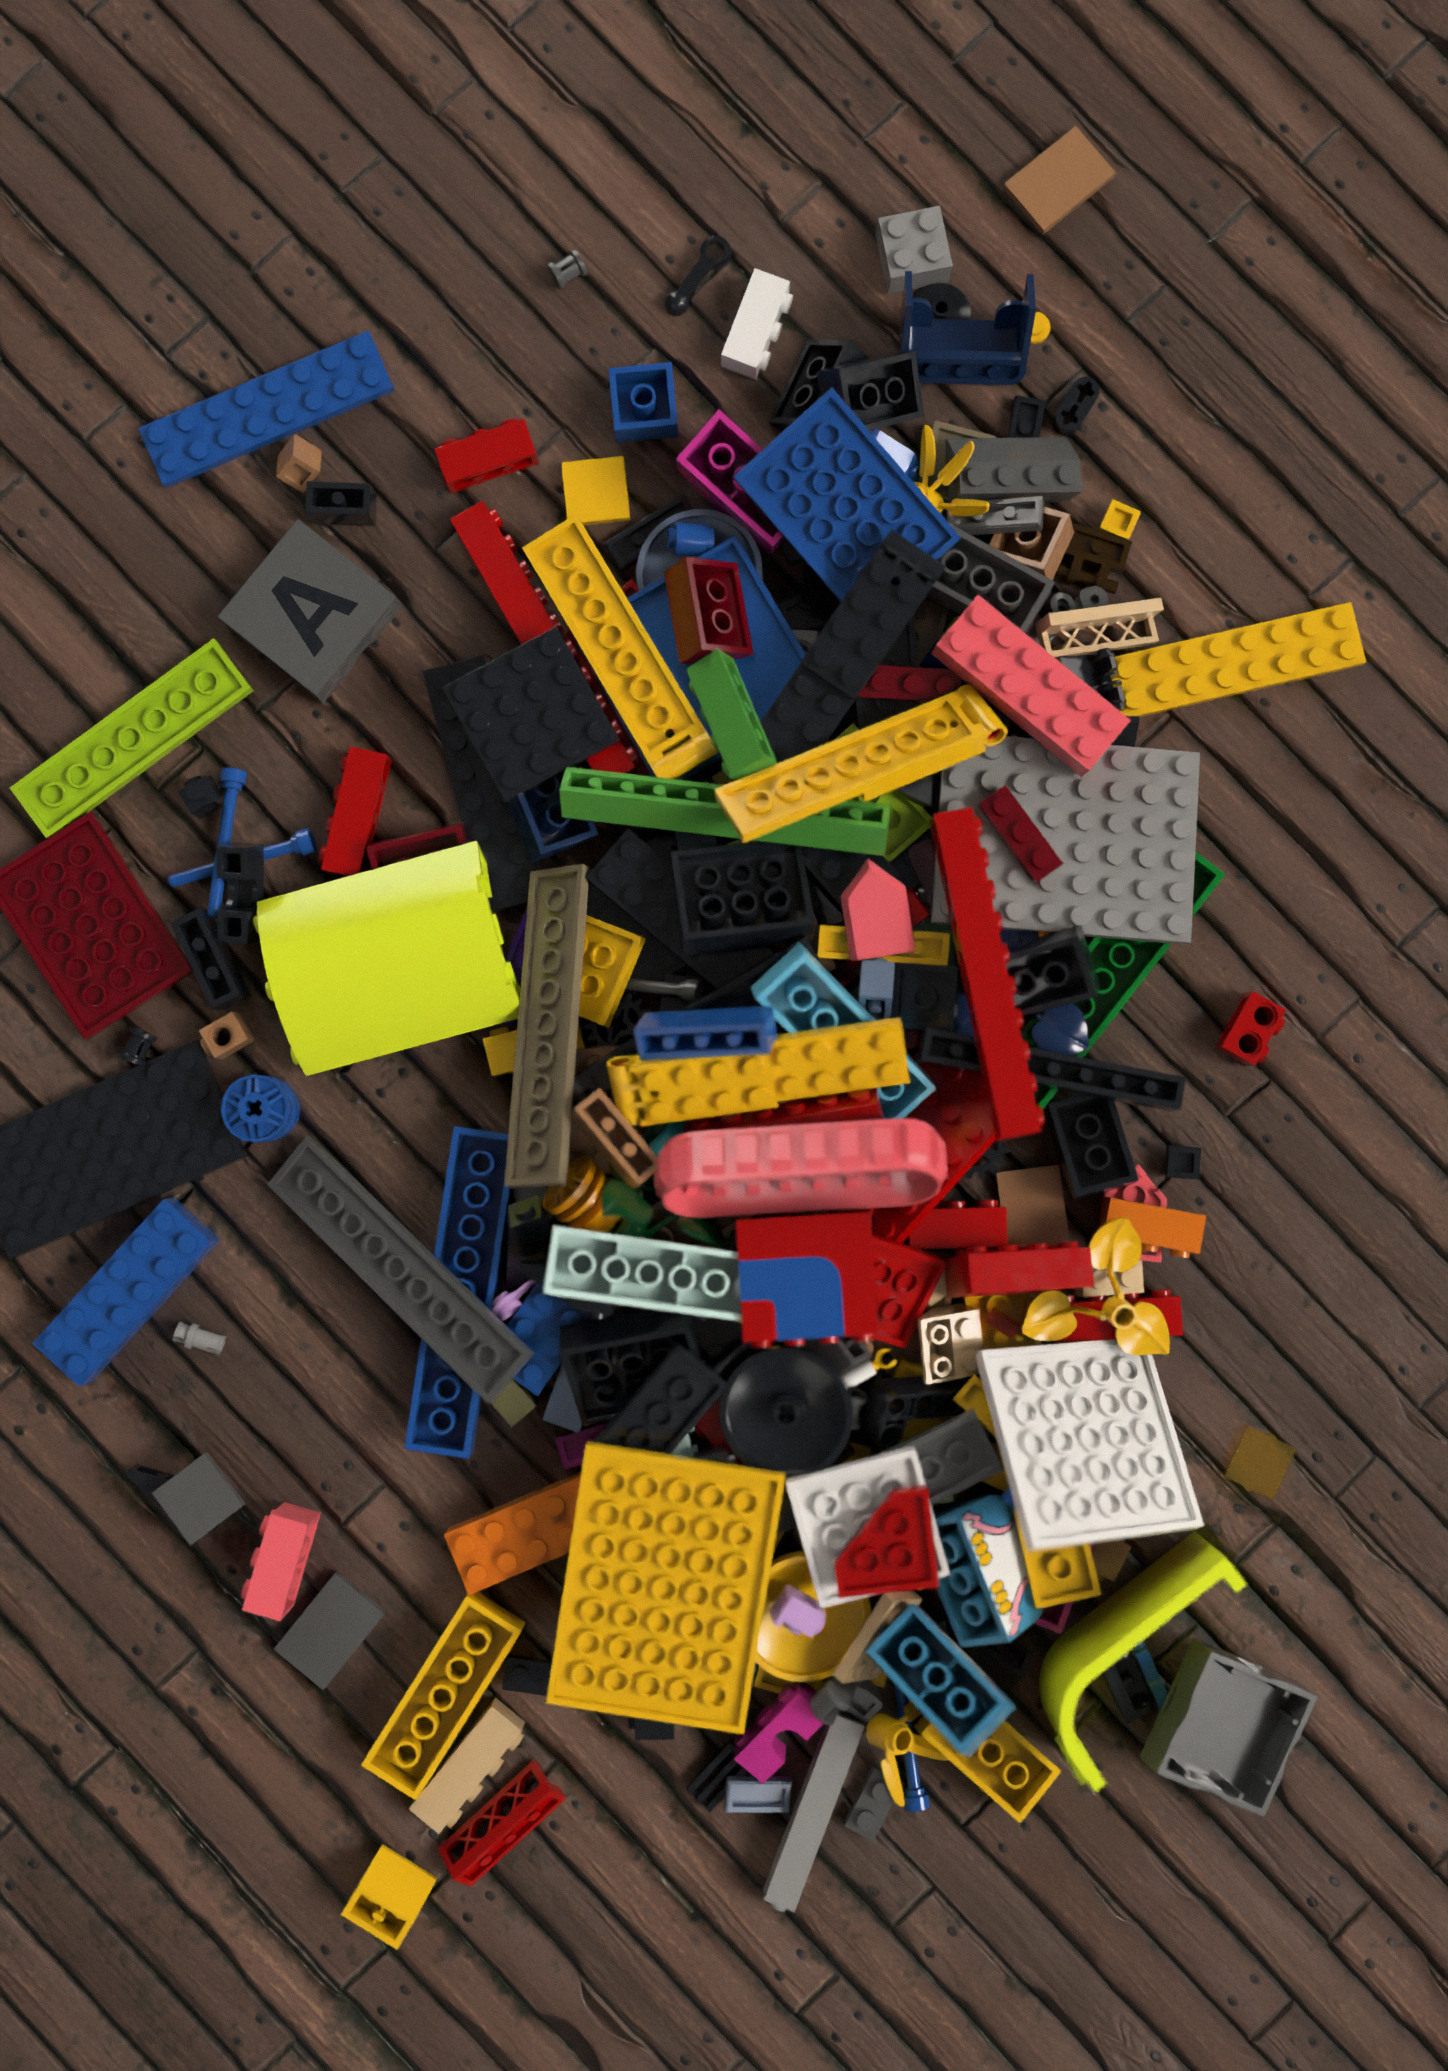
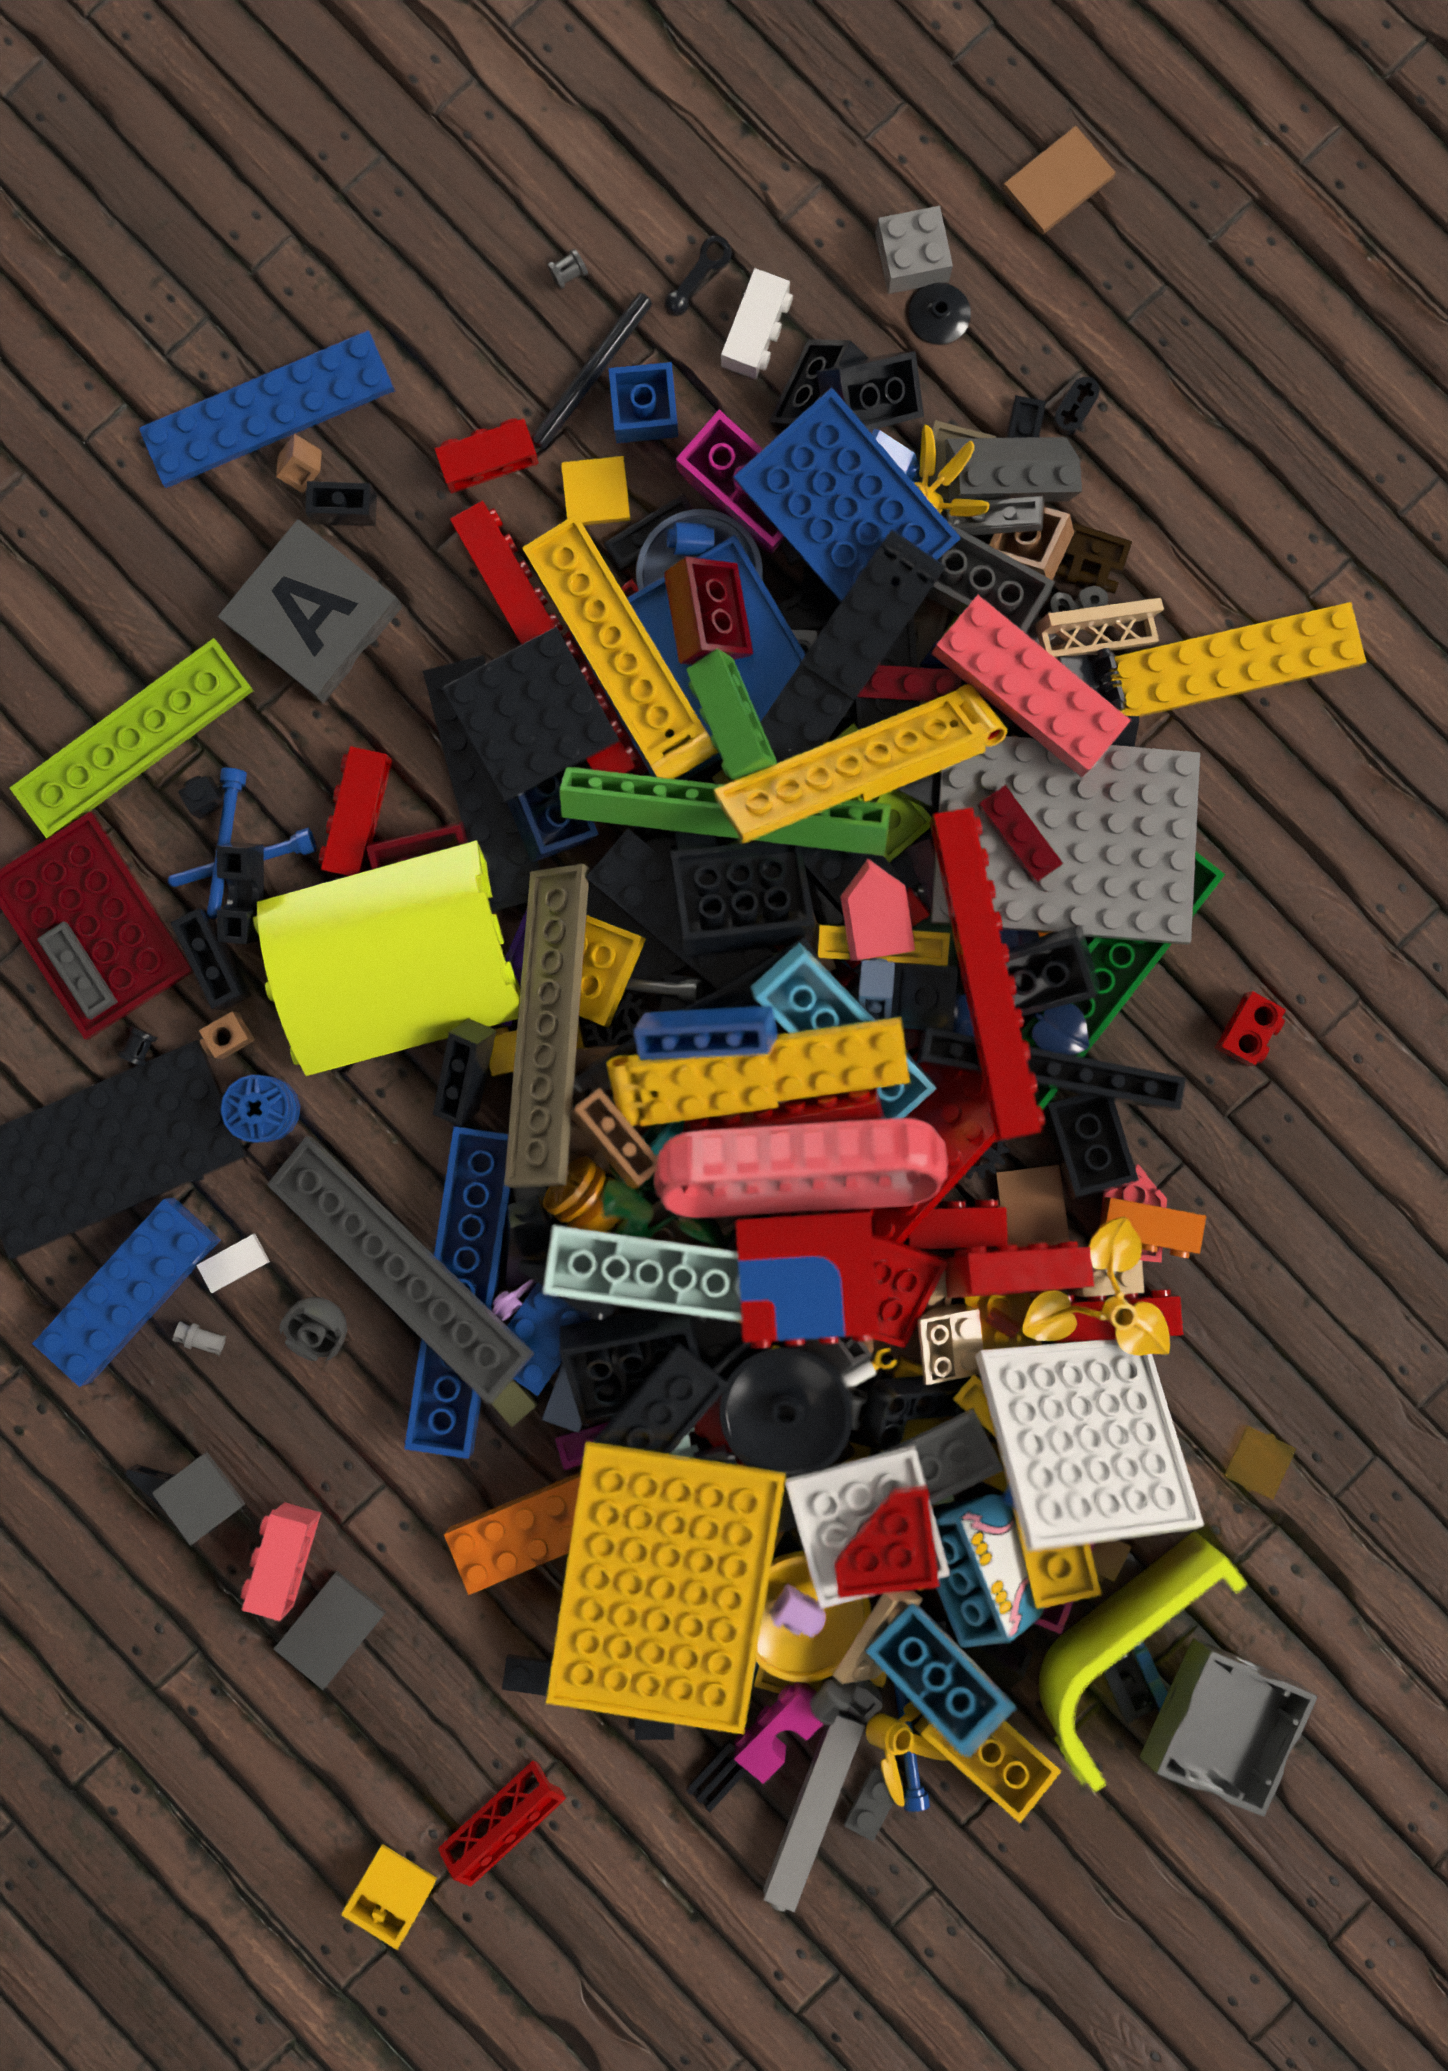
(77, 970): none -> dark grey tile
(233, 1263): none -> white tile
(314, 1328): none -> dark grey cylinder
(443, 1694): yellow brick -> none
(464, 1072): none -> black brick
(467, 1766): tan brick -> none
(591, 370): none -> black axle
(749, 1795): sand blue tile -> none
(968, 349): dark blue windscreen -> none
(1040, 328): yellow plate -> none
(1119, 520): yellow plate -> none
(1182, 1162): black plate -> none

